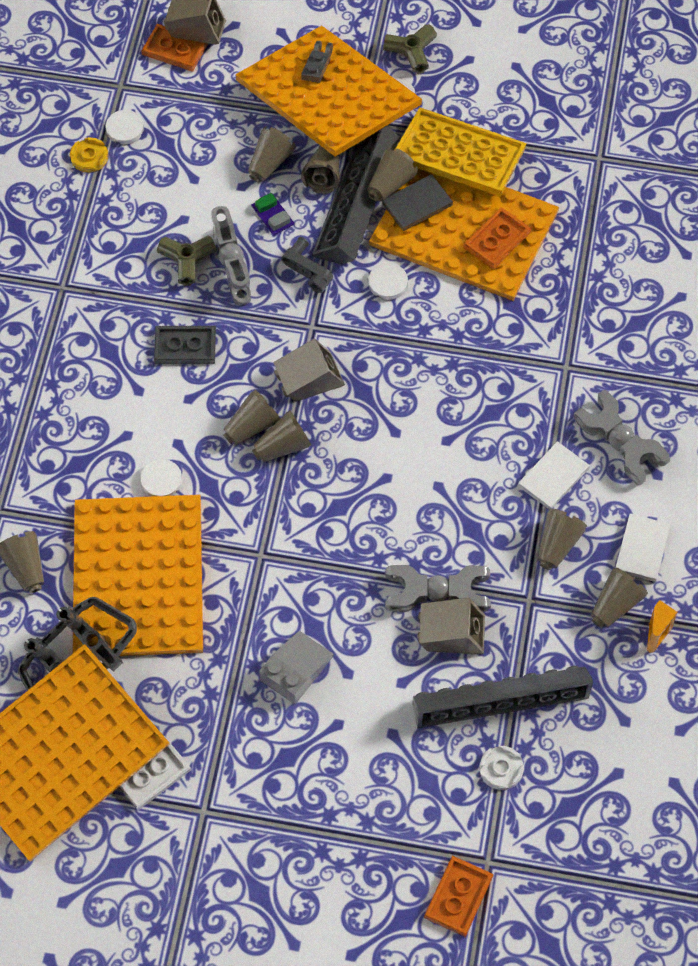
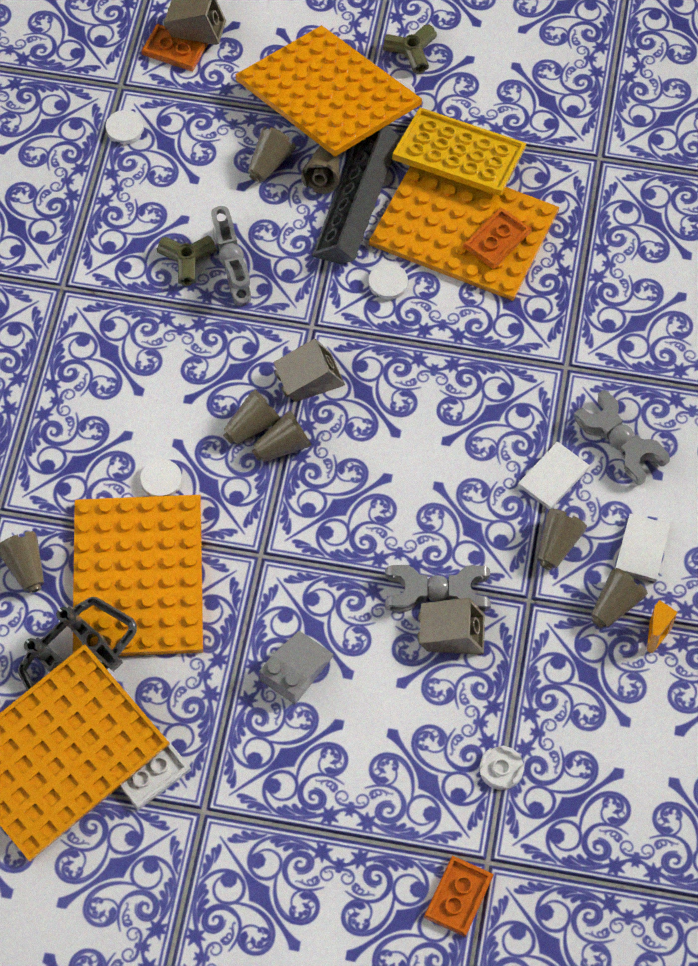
(89, 155): yellow tile -> none
(185, 345): dark grey tile -> none
(272, 214): piece -> none
(317, 63): dark grey hinge -> none
(318, 275): dark grey beam -> none
(392, 173): dark tan cone -> none
(417, 202): dark grey tile -> none
(502, 696): dark grey slope -> none

